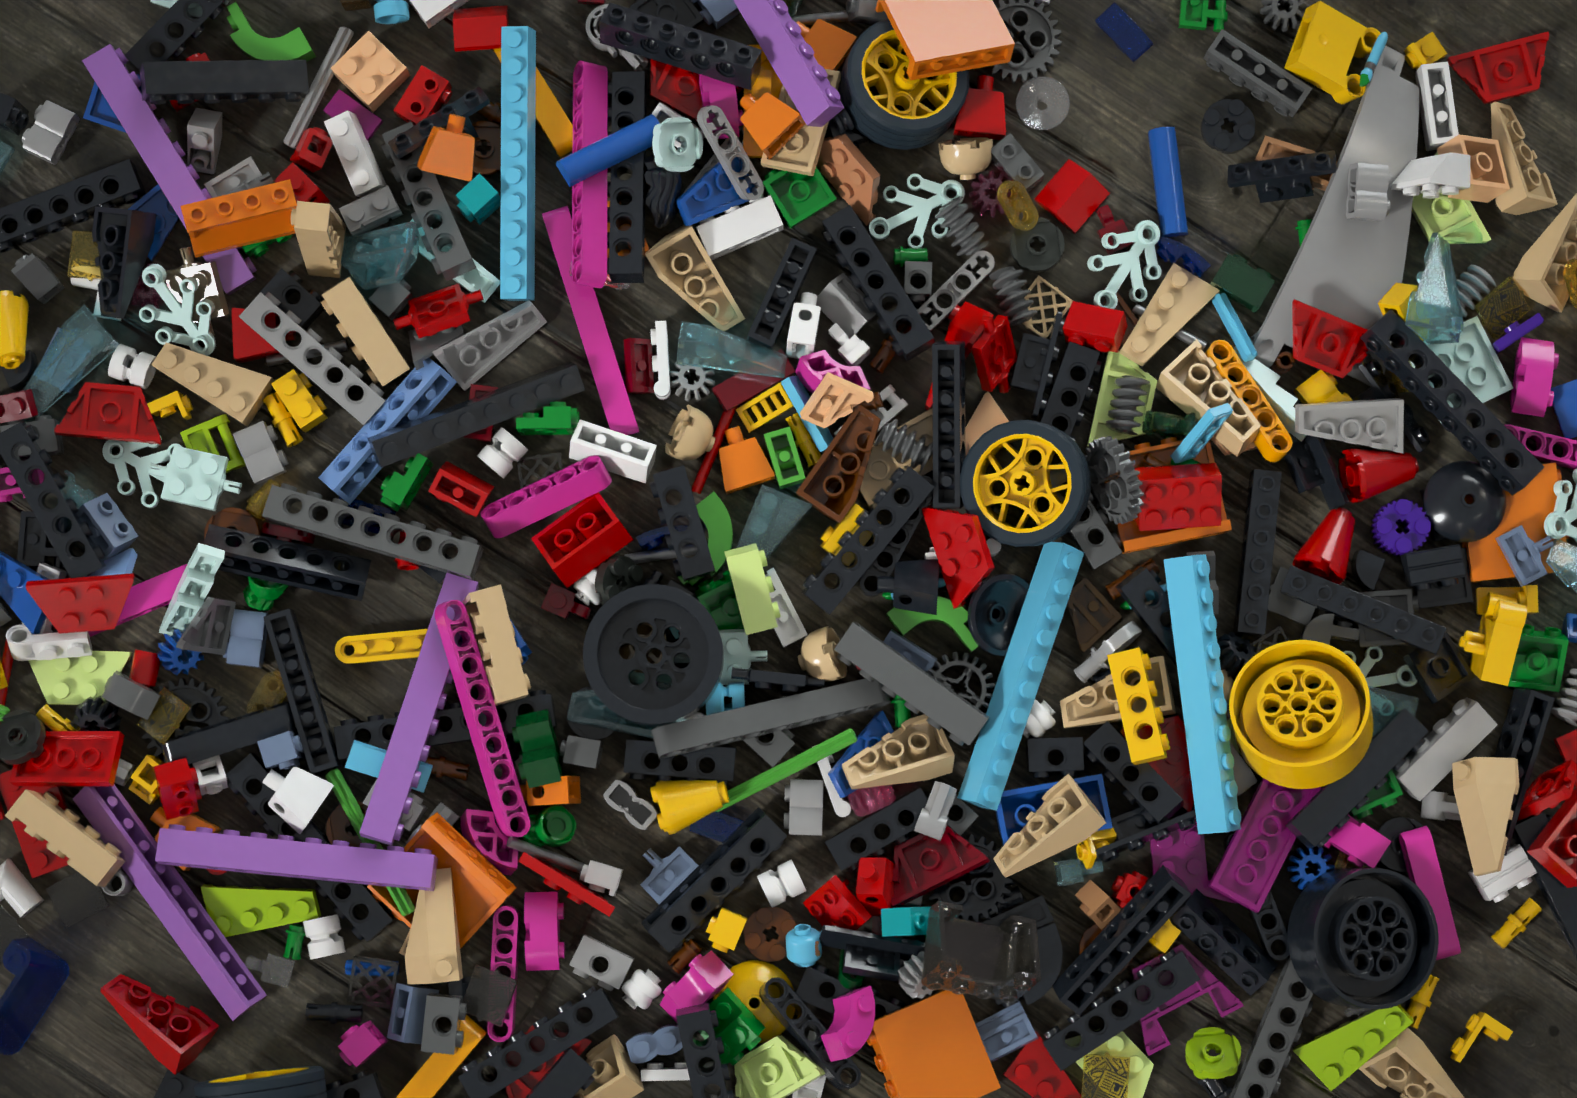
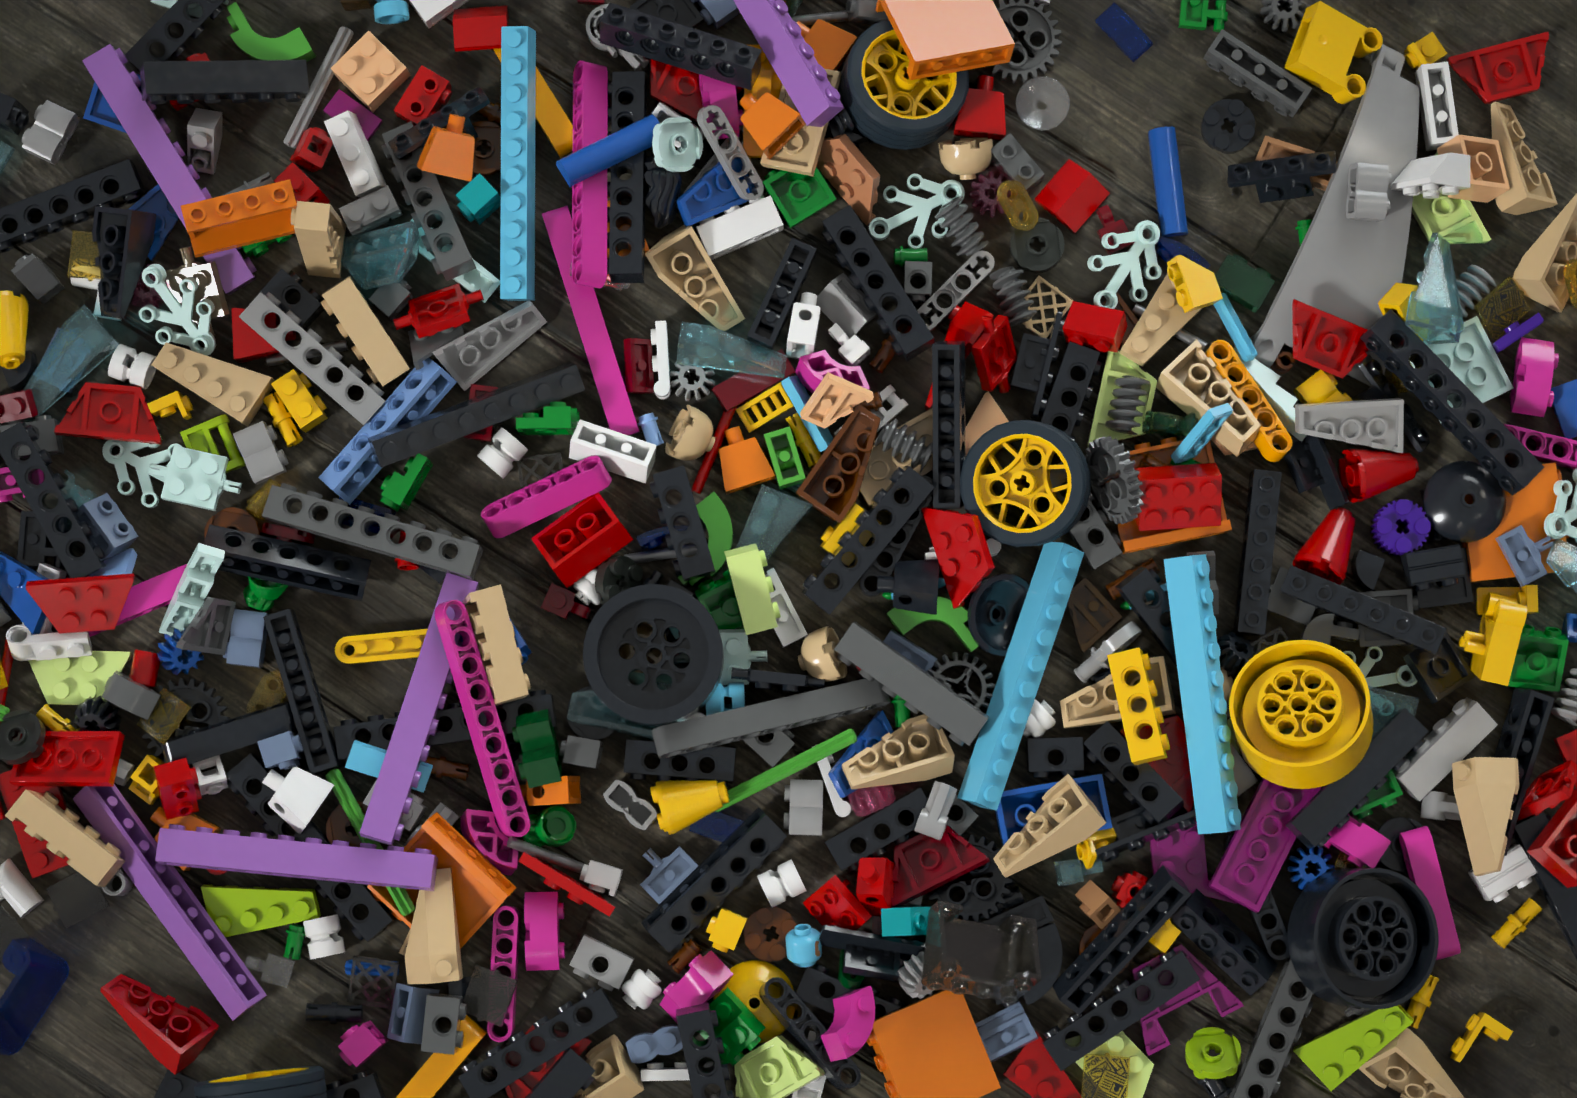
(233, 178): light grey panel -> none
(460, 489): red brick -> none
(650, 429): none -> light blue pin
(1194, 284): none -> yellow slope
(1367, 73): medium azure piece -> none

